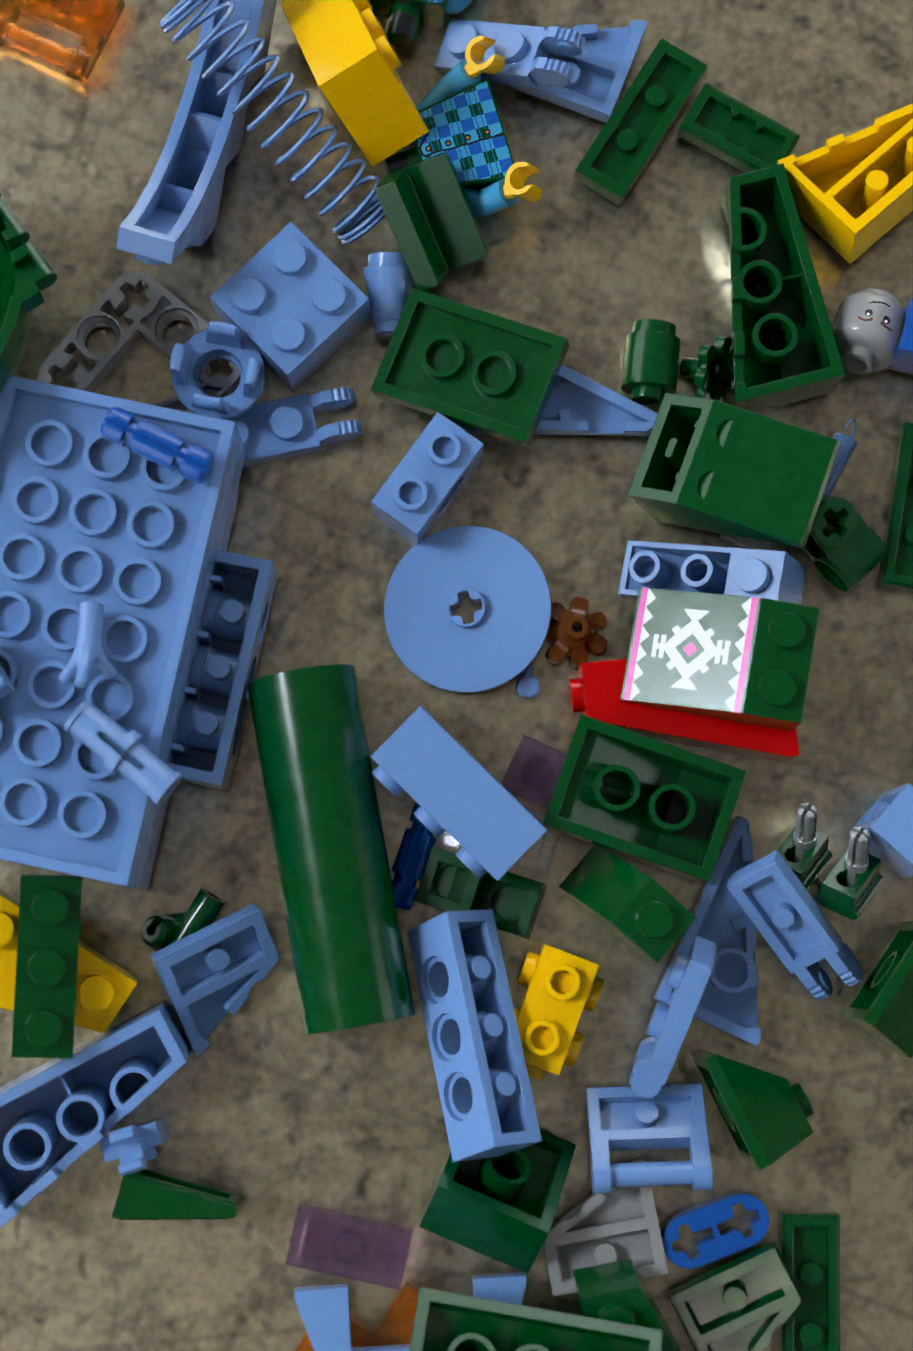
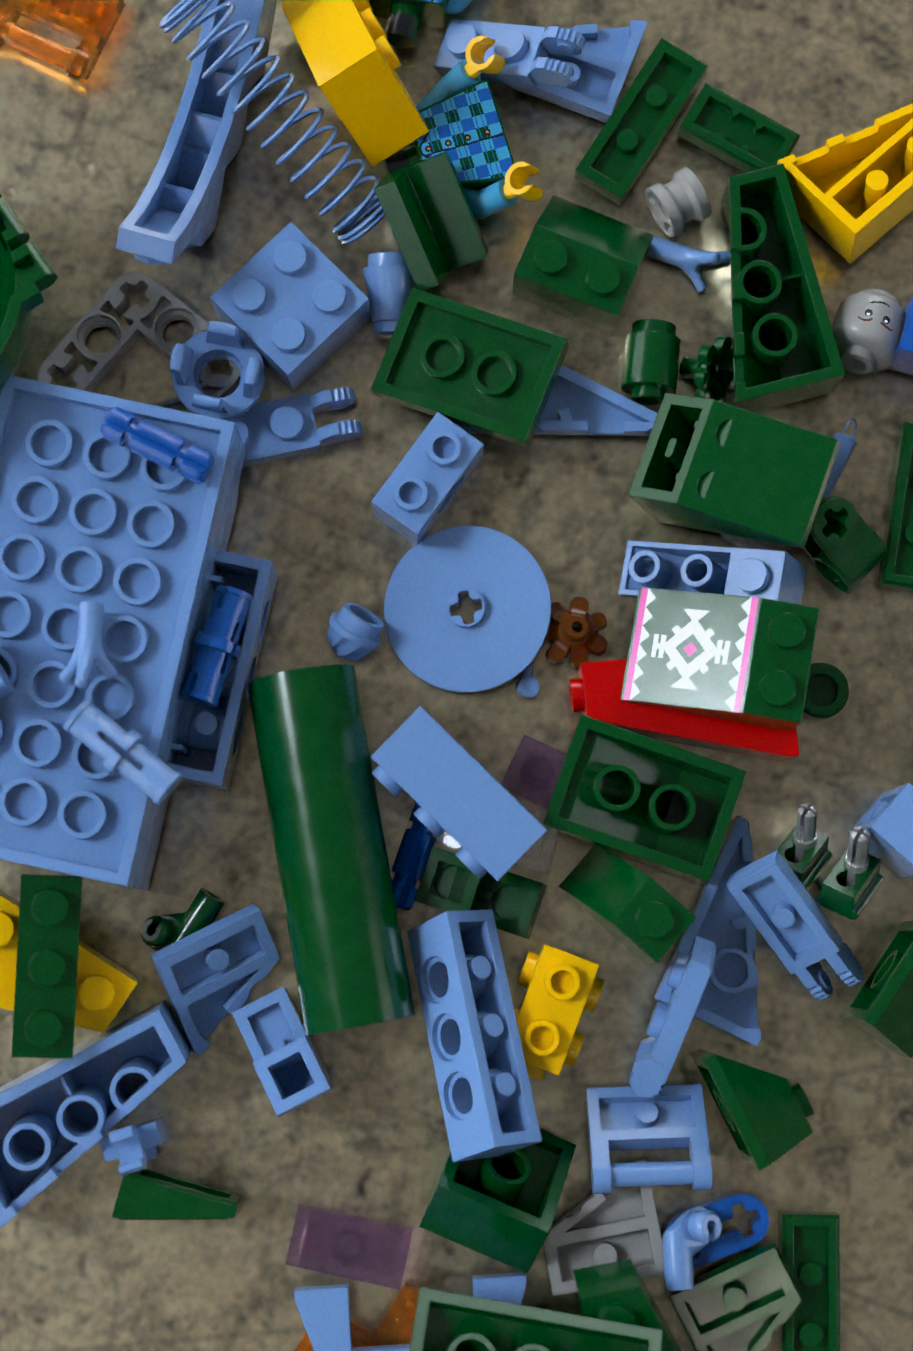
(217, 646): none -> blue pin
(282, 1052): none -> medium blue brick
(354, 631): none -> medium blue plate
(581, 264): none -> dark green slope
(678, 202): none -> light grey wheel
(683, 1241): none -> medium blue arm
(686, 258): none -> medium blue bar
(825, 692): none -> dark green tile

